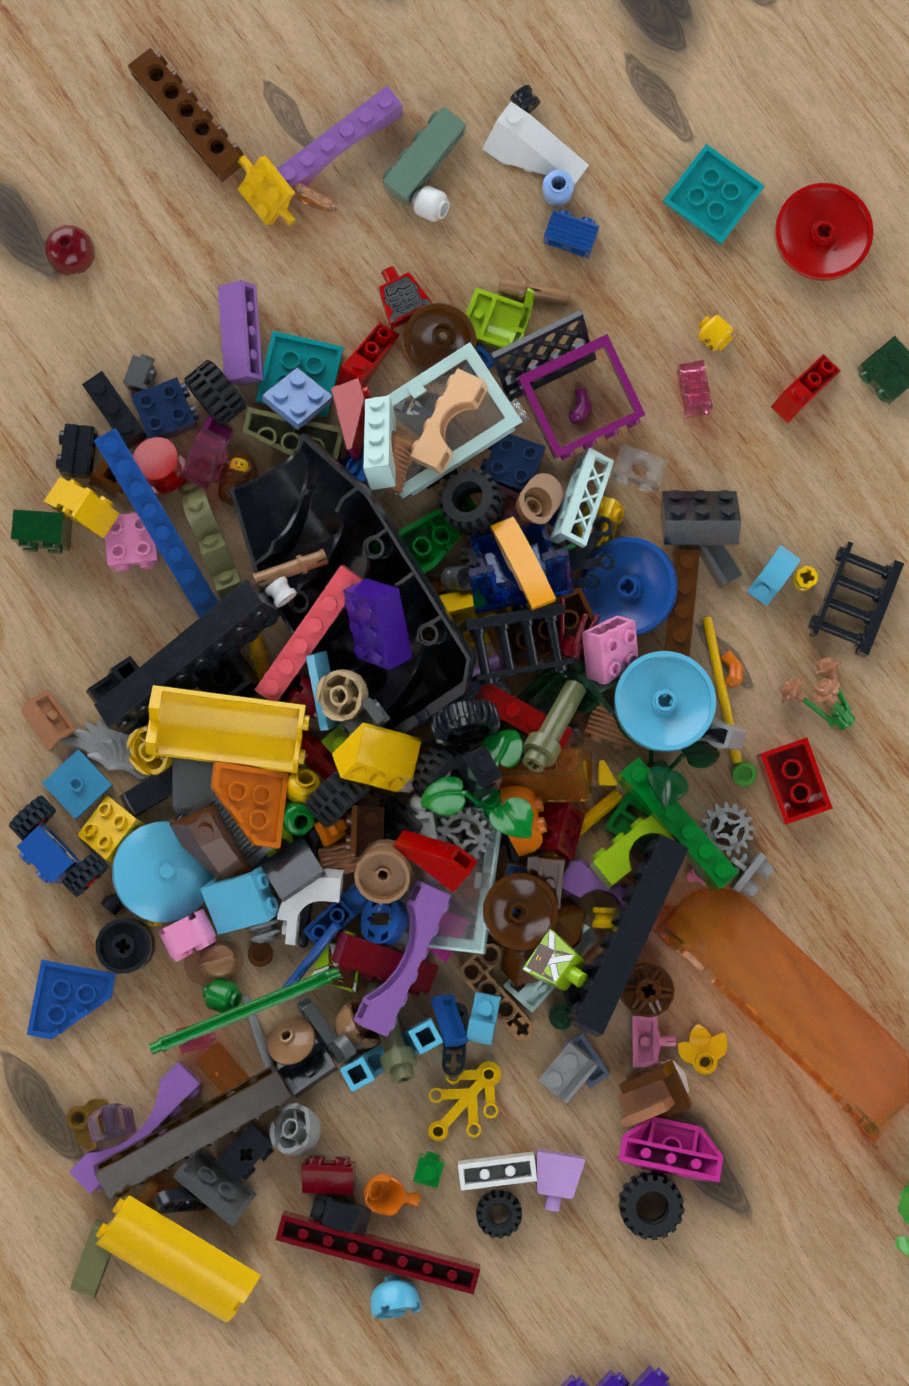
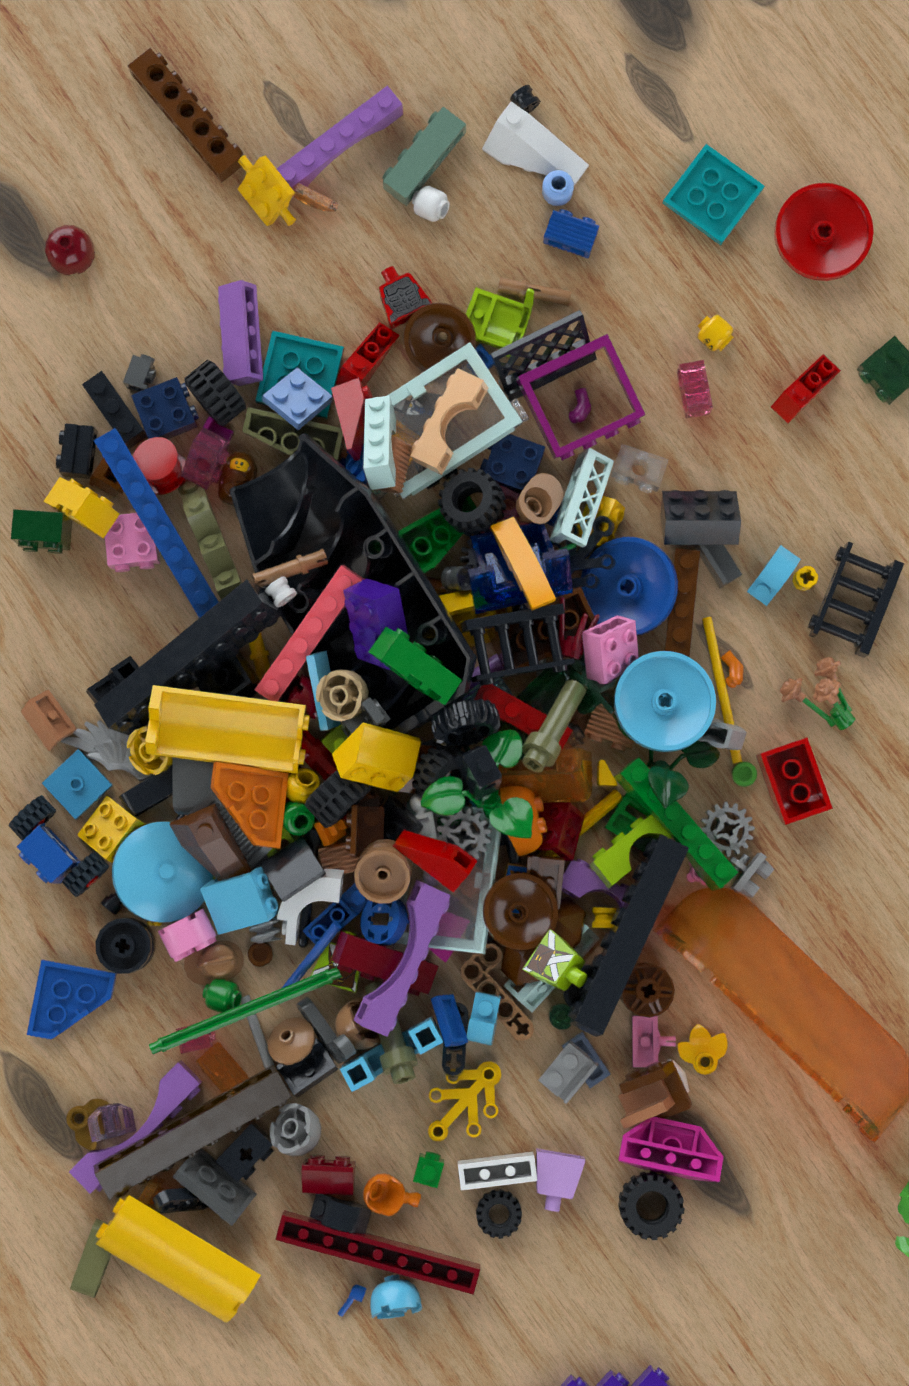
(357, 1293): none -> blue hand
(414, 665): none -> green wedge

